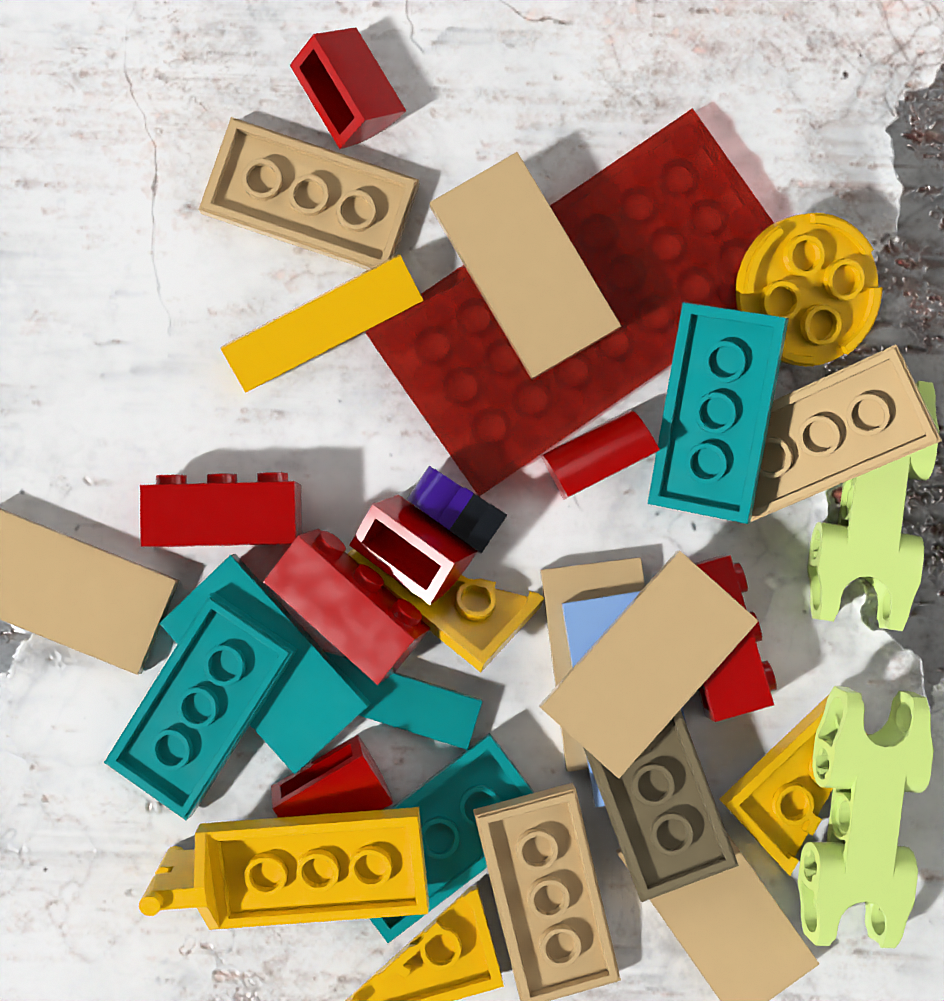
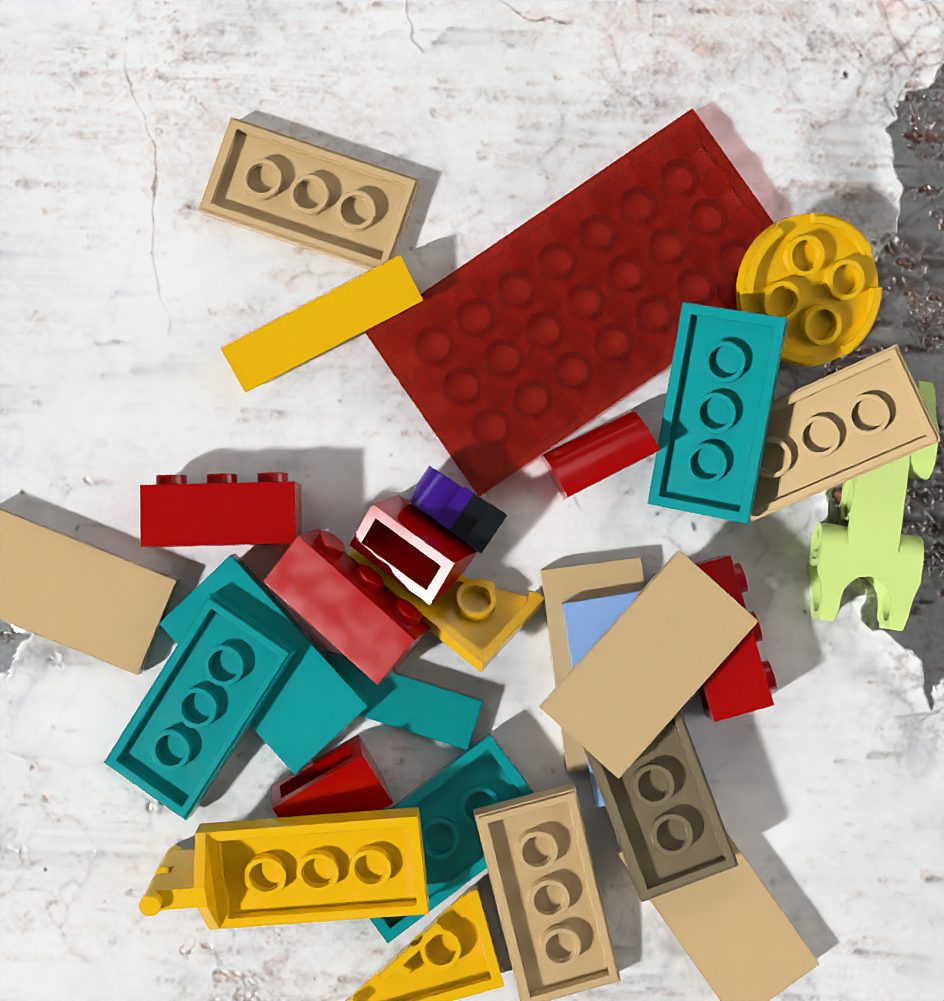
(346, 86): red brick -> none
(524, 265): tan tile -> none
(780, 795): yellow wing -> none
(865, 817): yellowish green piece -> none

